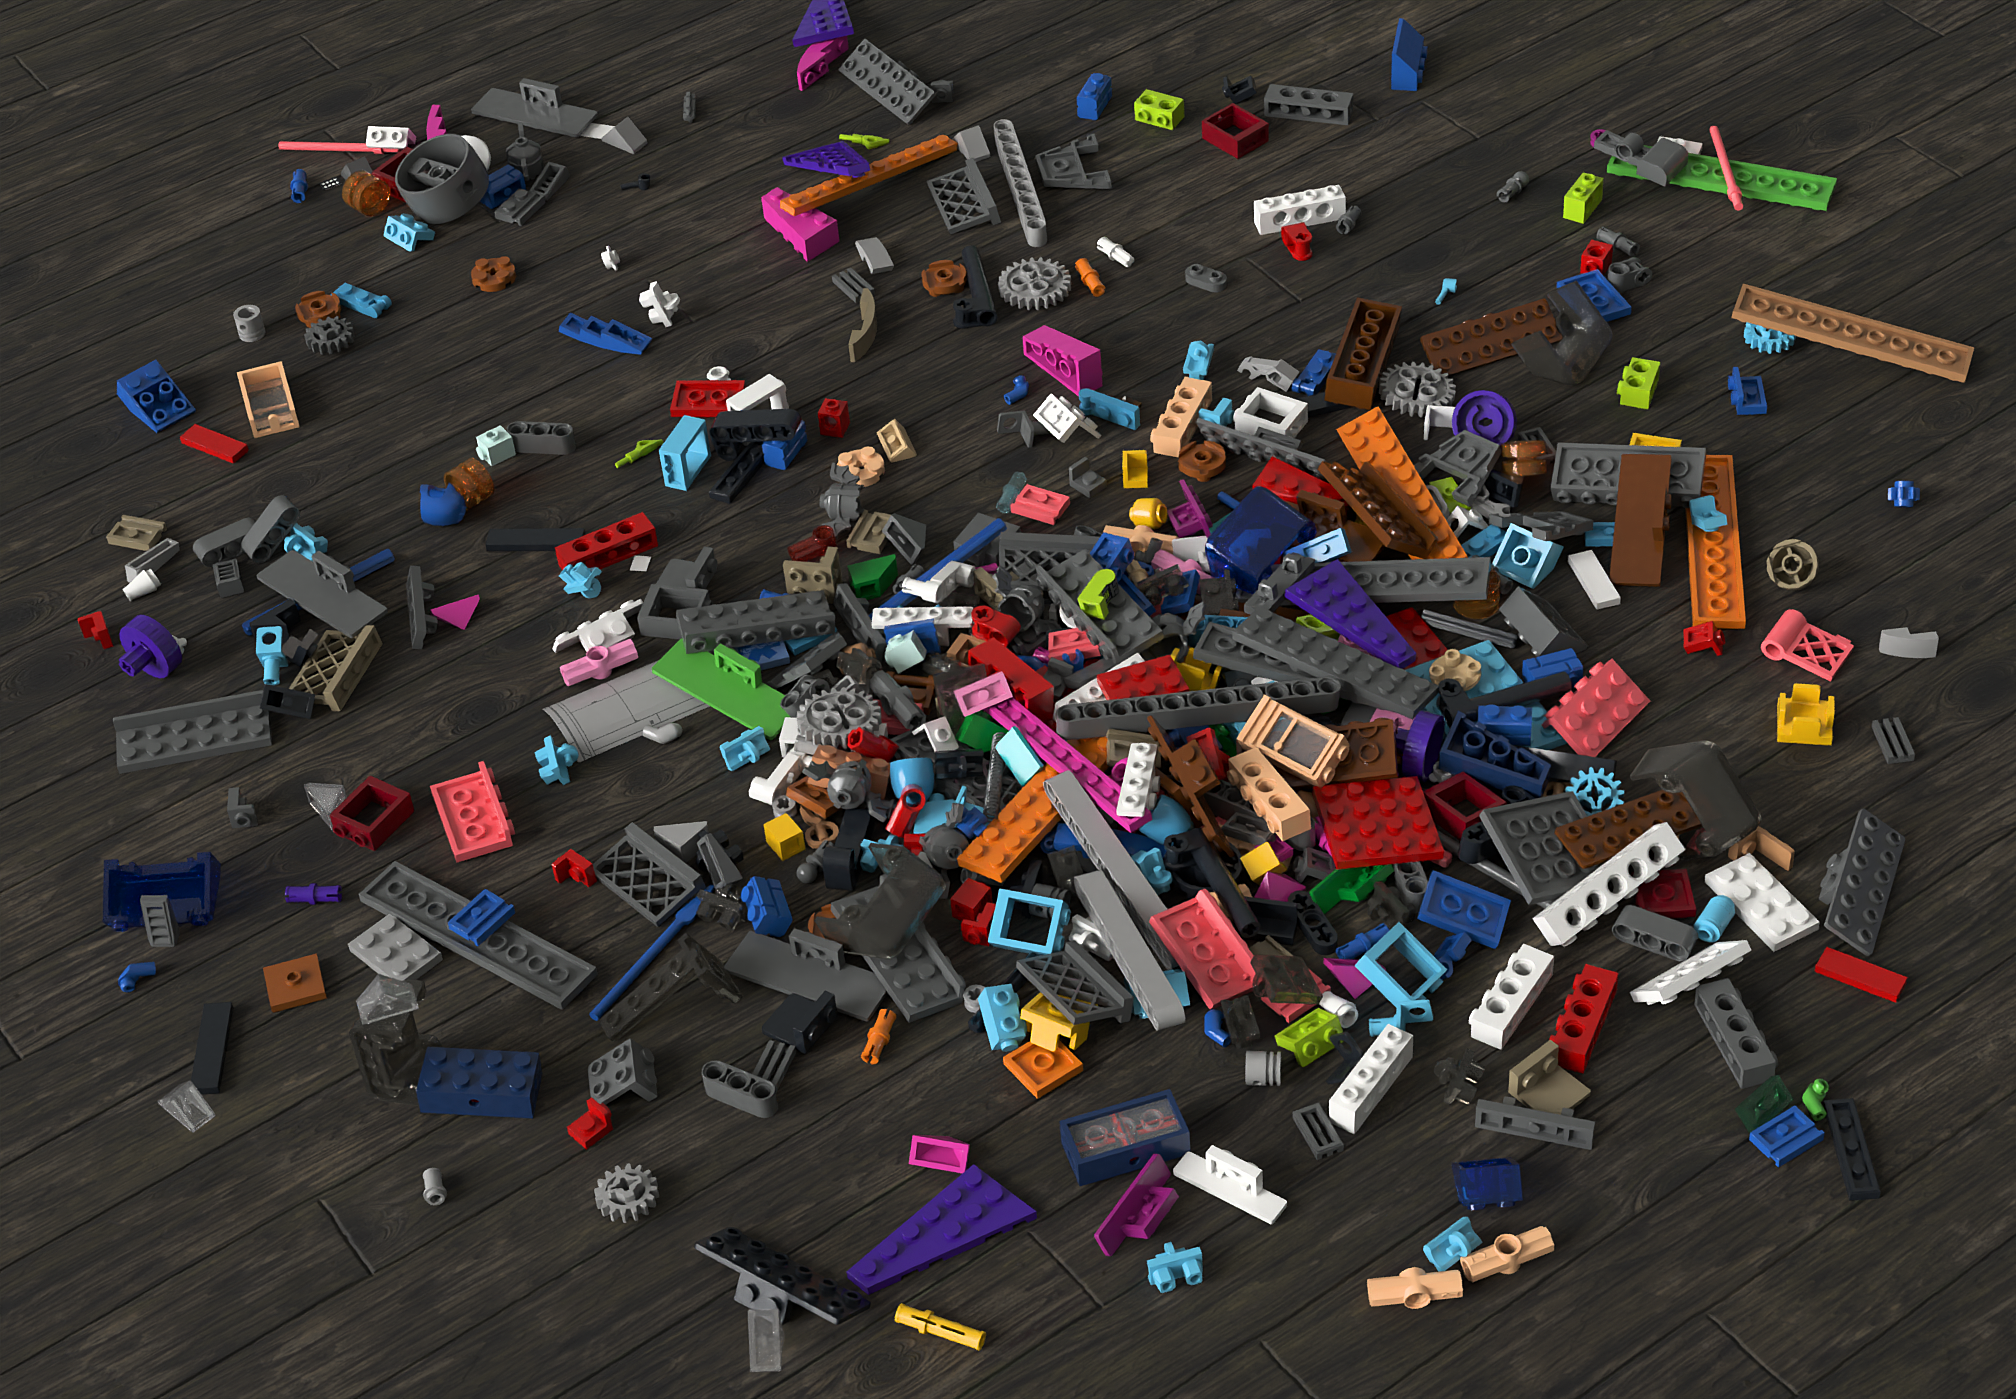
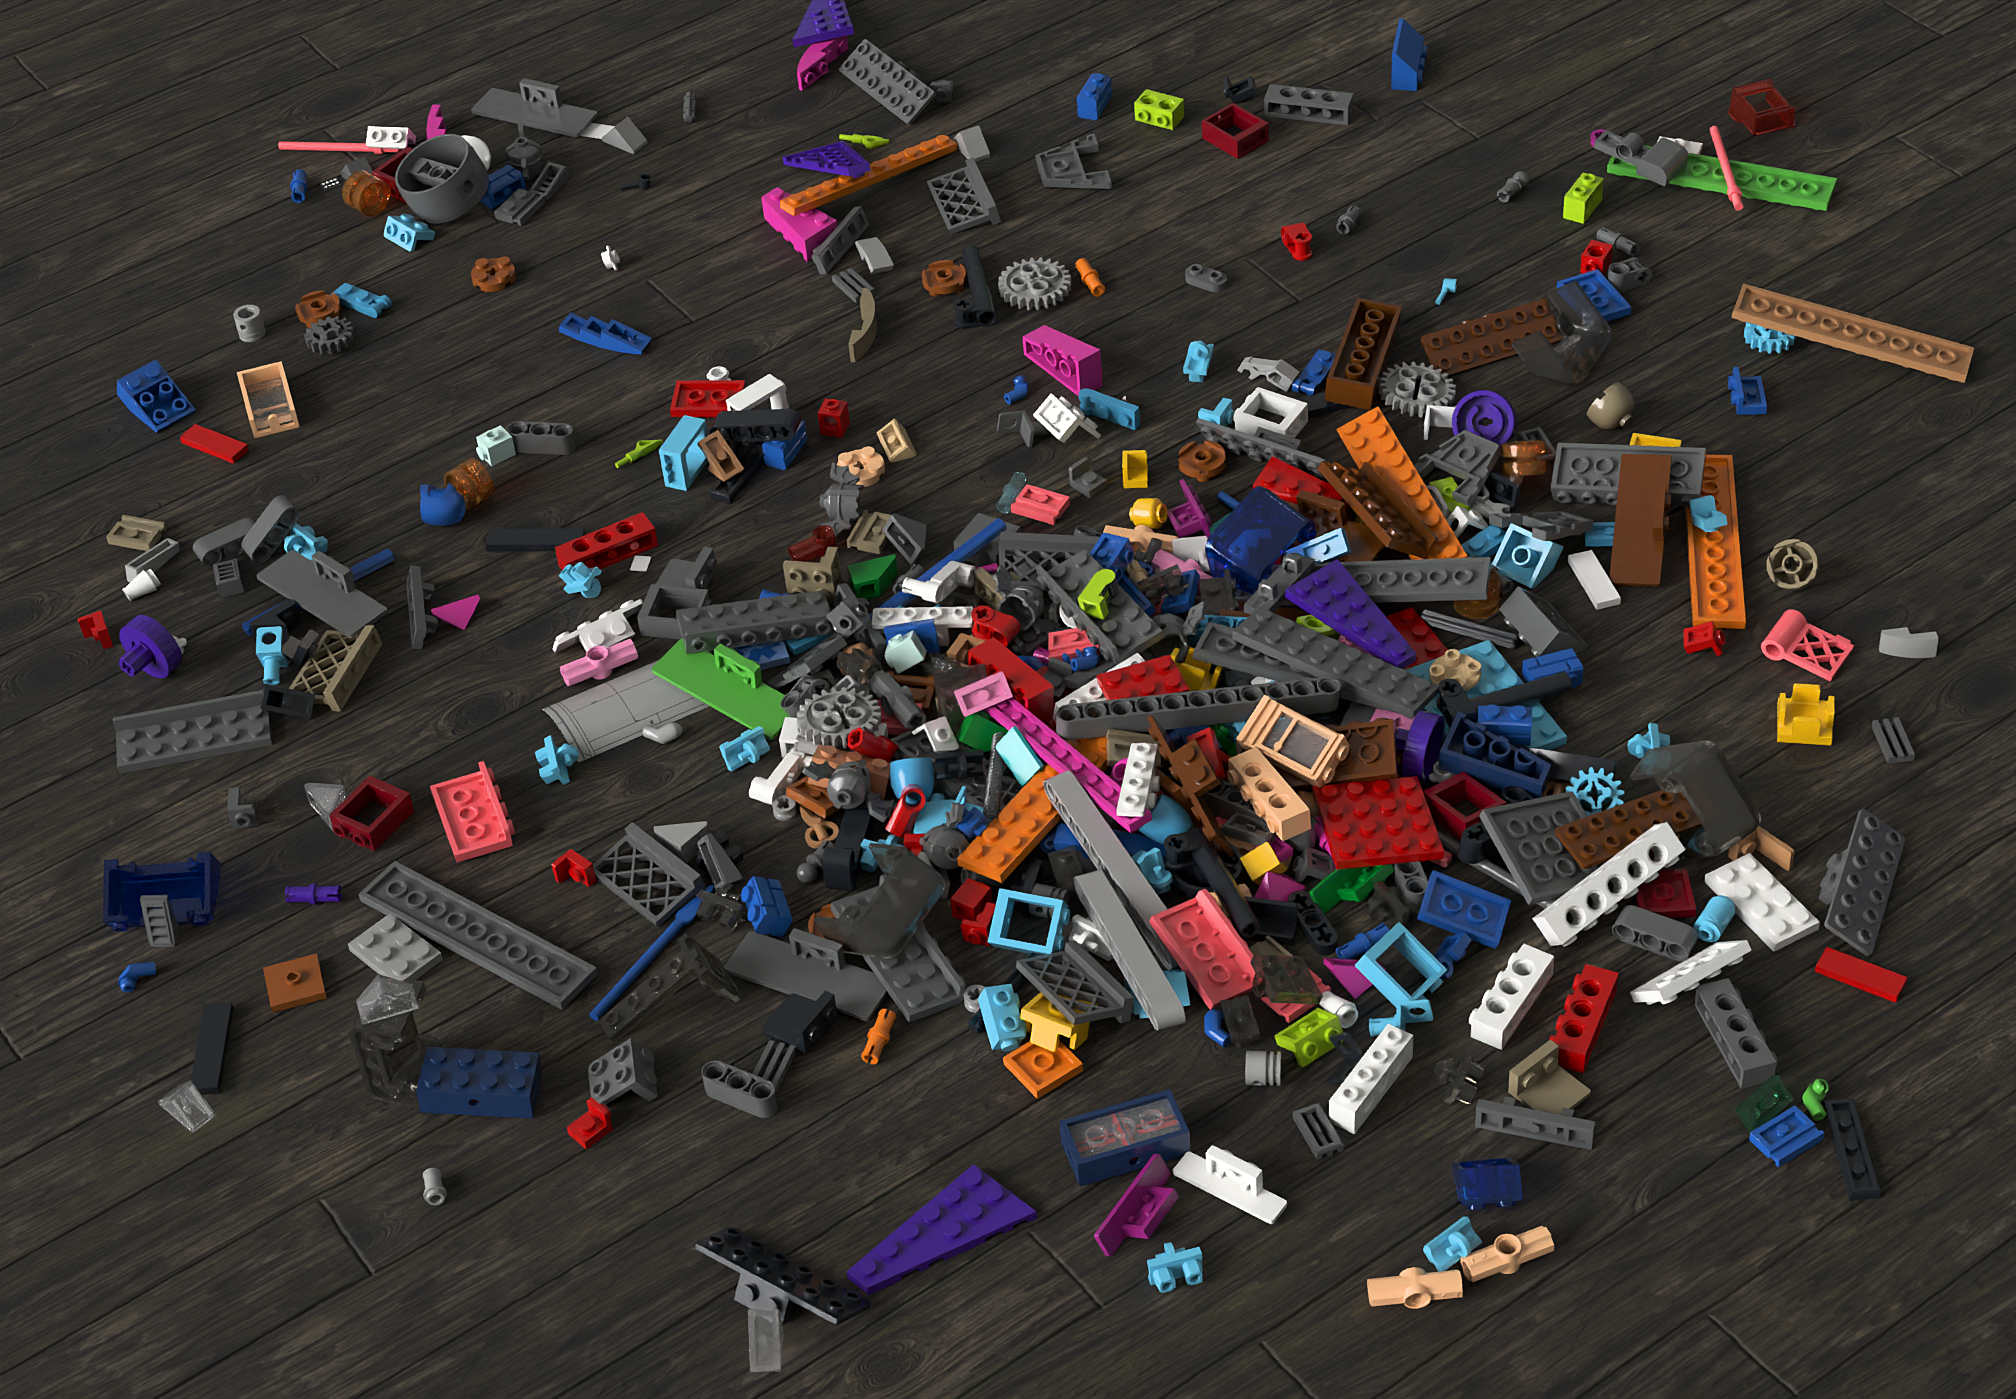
(481, 917): blue plate -> none
(626, 1193): light grey gear -> none
(664, 304): white hips -> none
(720, 456): none -> medium nougat slope
(784, 836): yellow panel -> none
(840, 240): none -> dark grey hinge
(849, 617): none -> dark grey brick
(939, 1153): dark pink slope -> none
(971, 1337): yellow pin -> none
(1020, 183): light grey beam -> none
(1087, 662): none -> blue arm
(1115, 251): white axle -> none
(1180, 419): light nougat brick -> none
(1309, 207): white brick -> none
(1596, 709): coral bracket -> none
(1613, 408): none -> dark tan cylinder
(1639, 383): lime brick -> none
(1653, 739): none -> medium azure hips
(1760, 122): none -> clear red piece
(1903, 493): blue gear -> none

